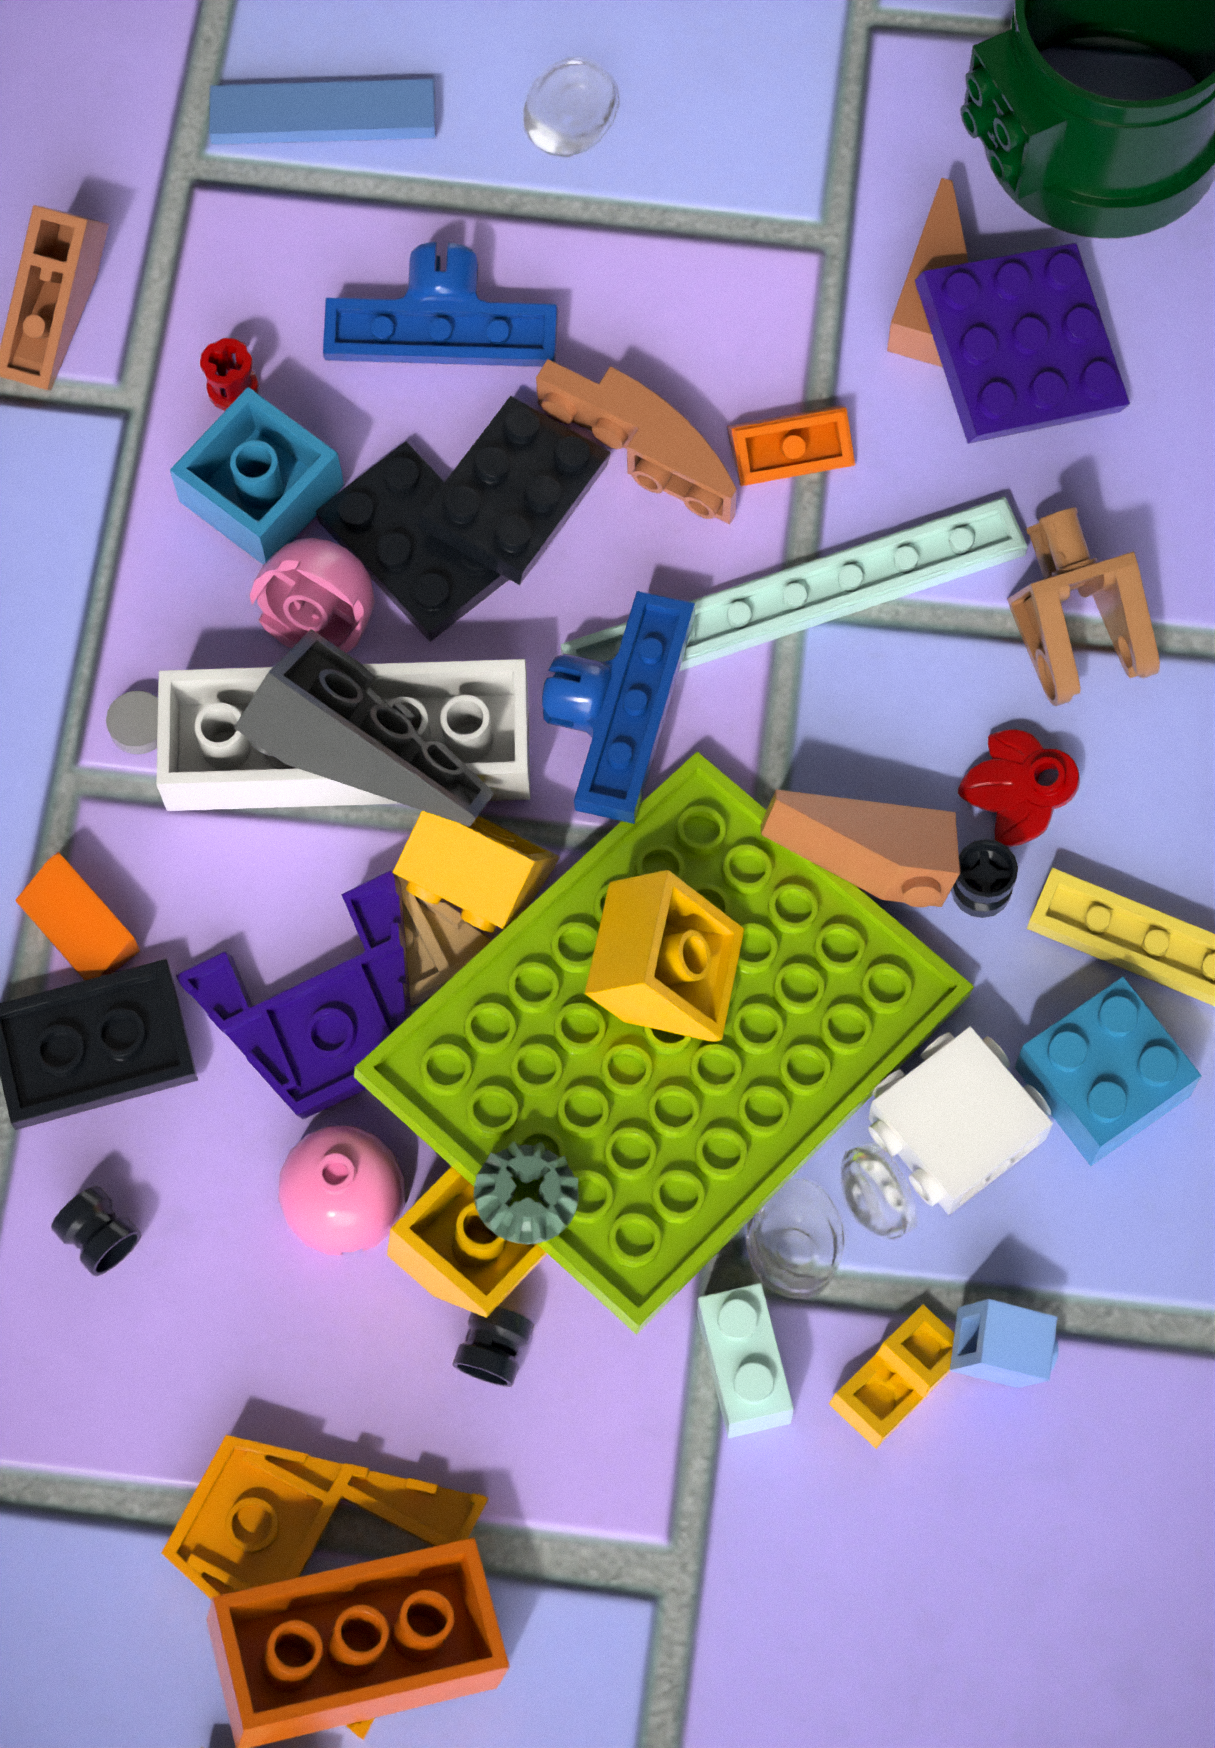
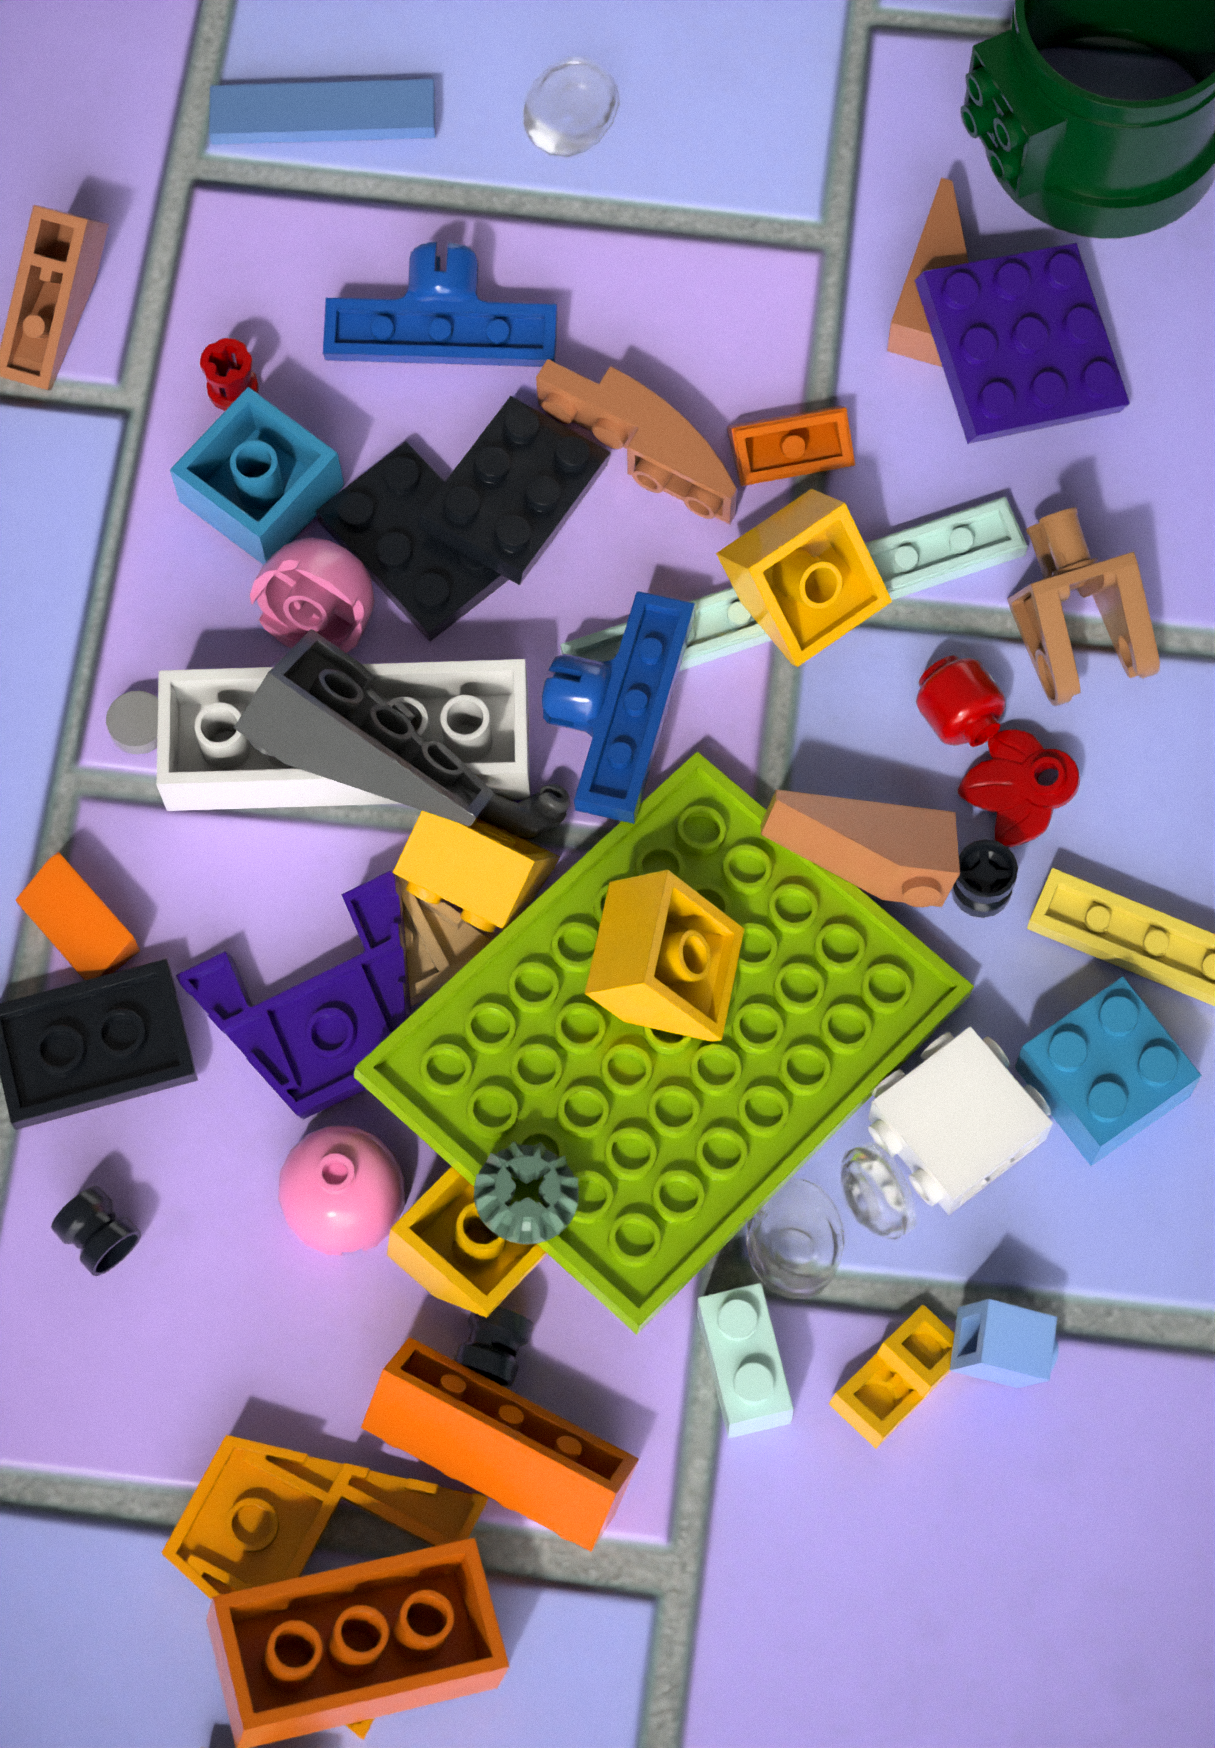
(499, 1443): none -> orange brick
(531, 816): none -> dark grey arm
(805, 575): none -> yellow slope
(960, 701): none -> red head

